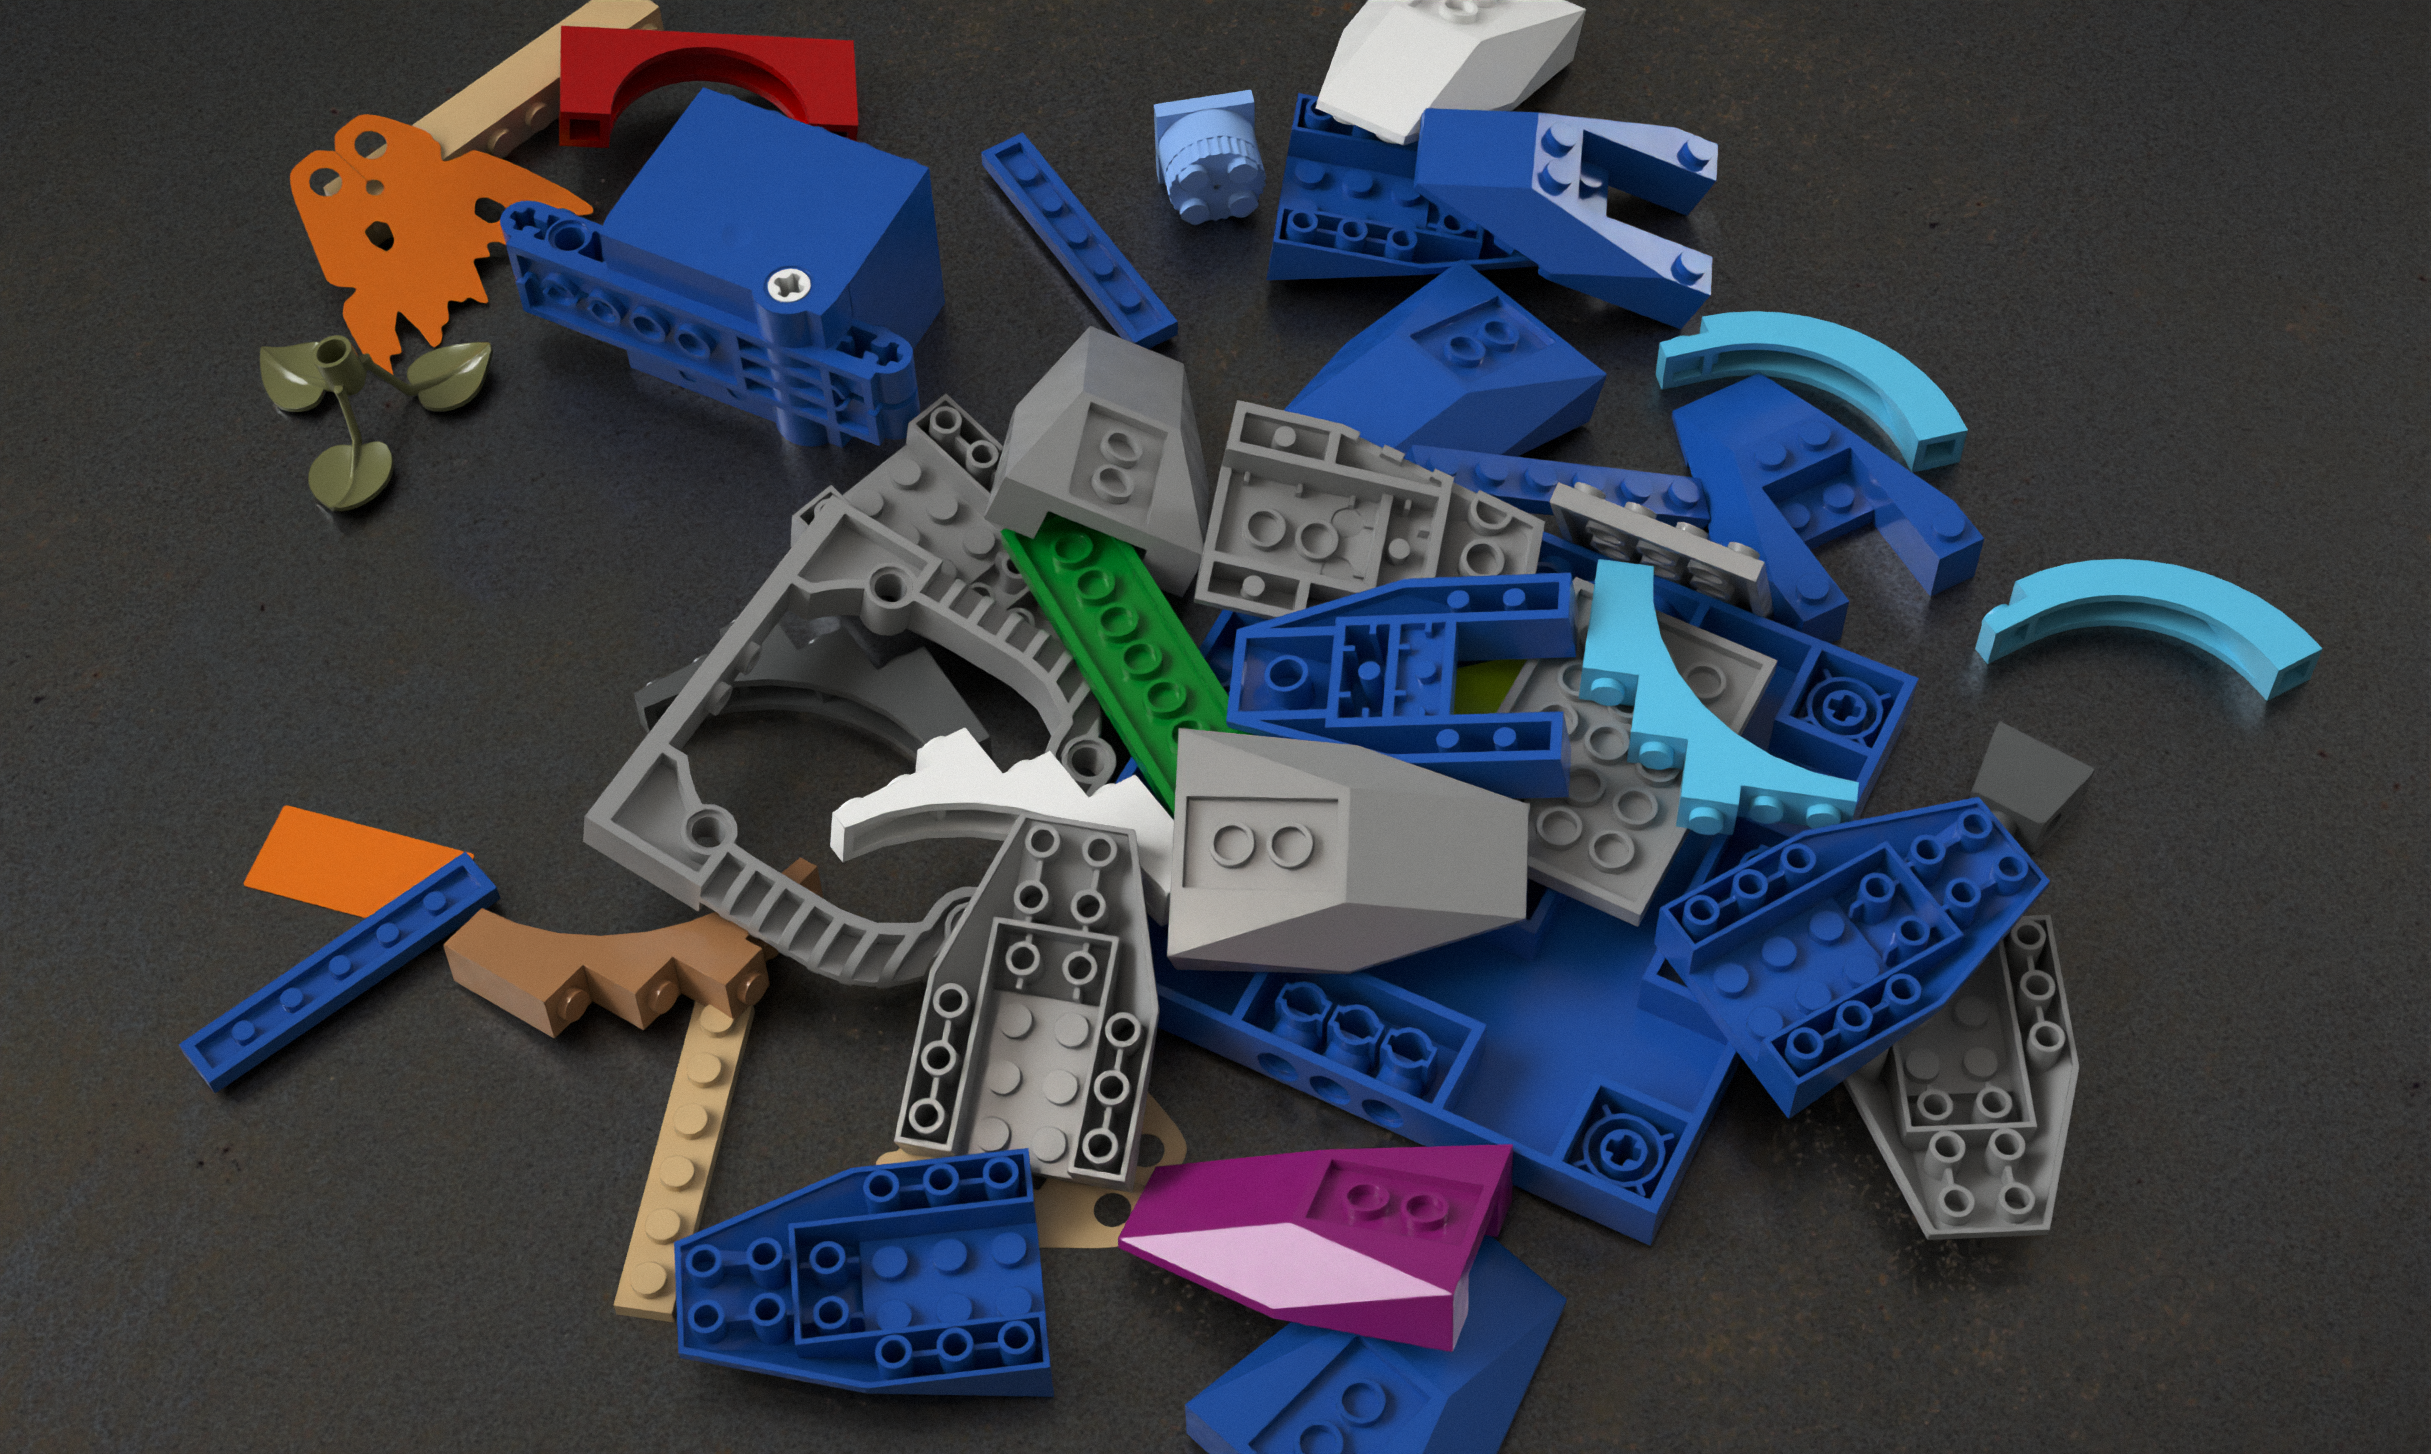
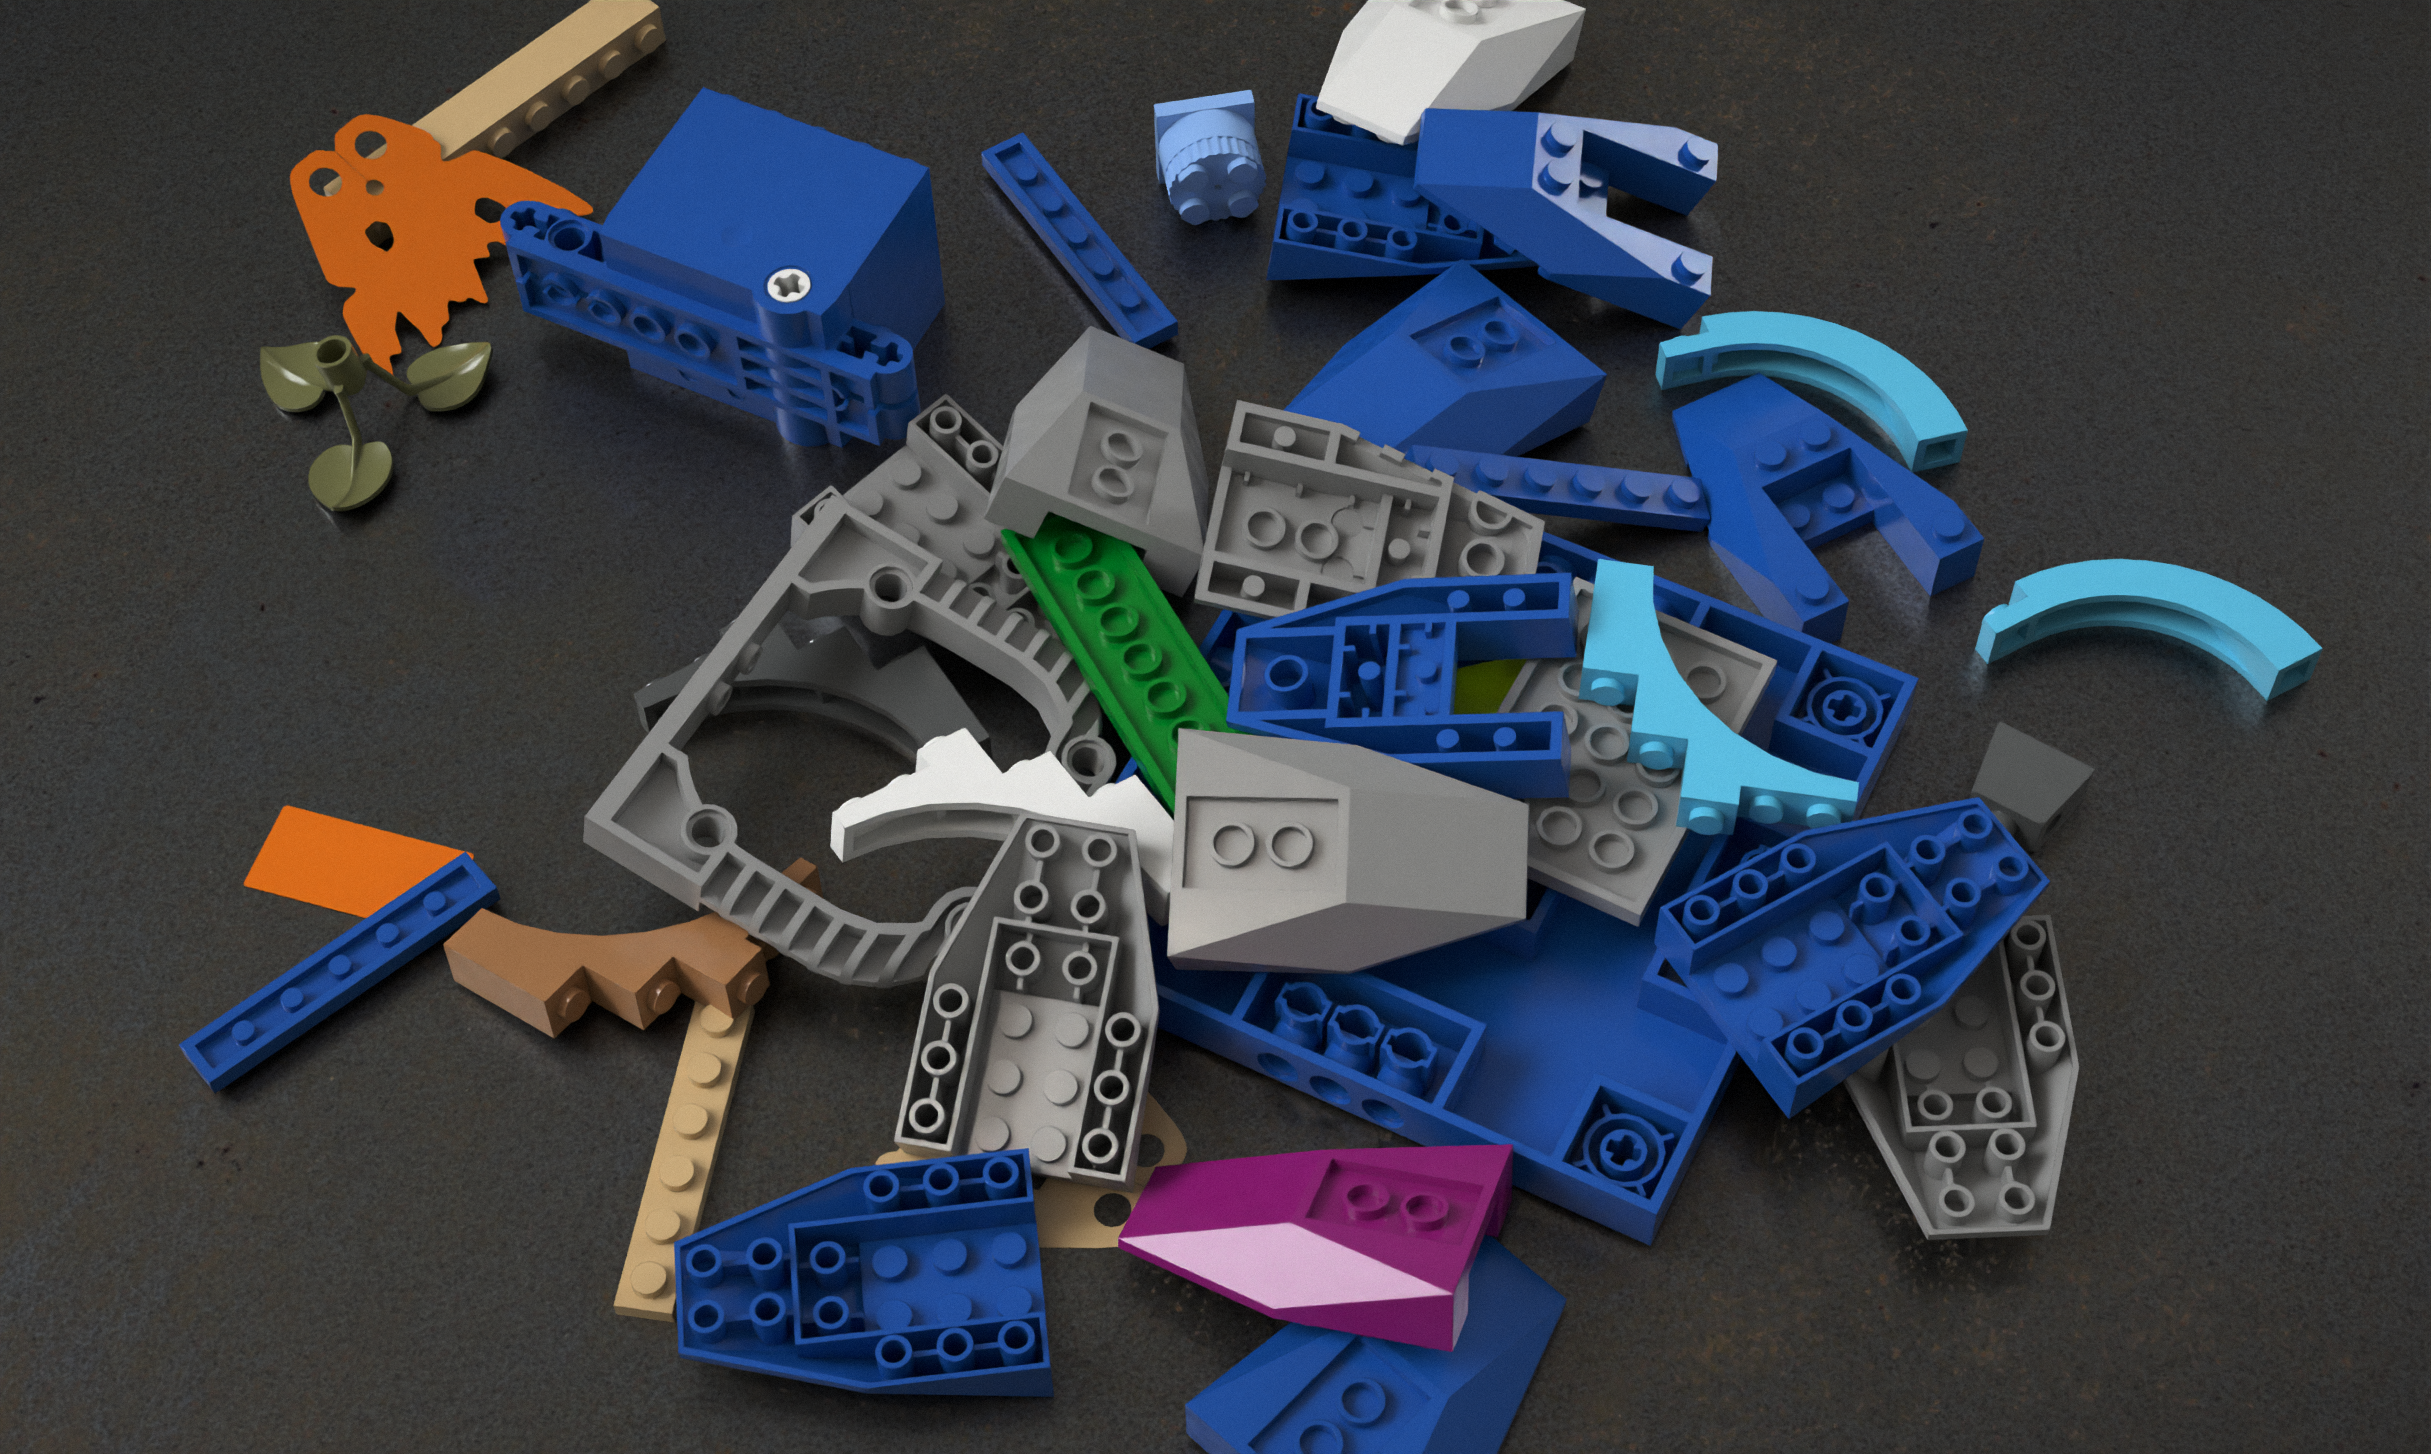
(615, 66): red arch -> none
(1676, 552): light grey plate -> none

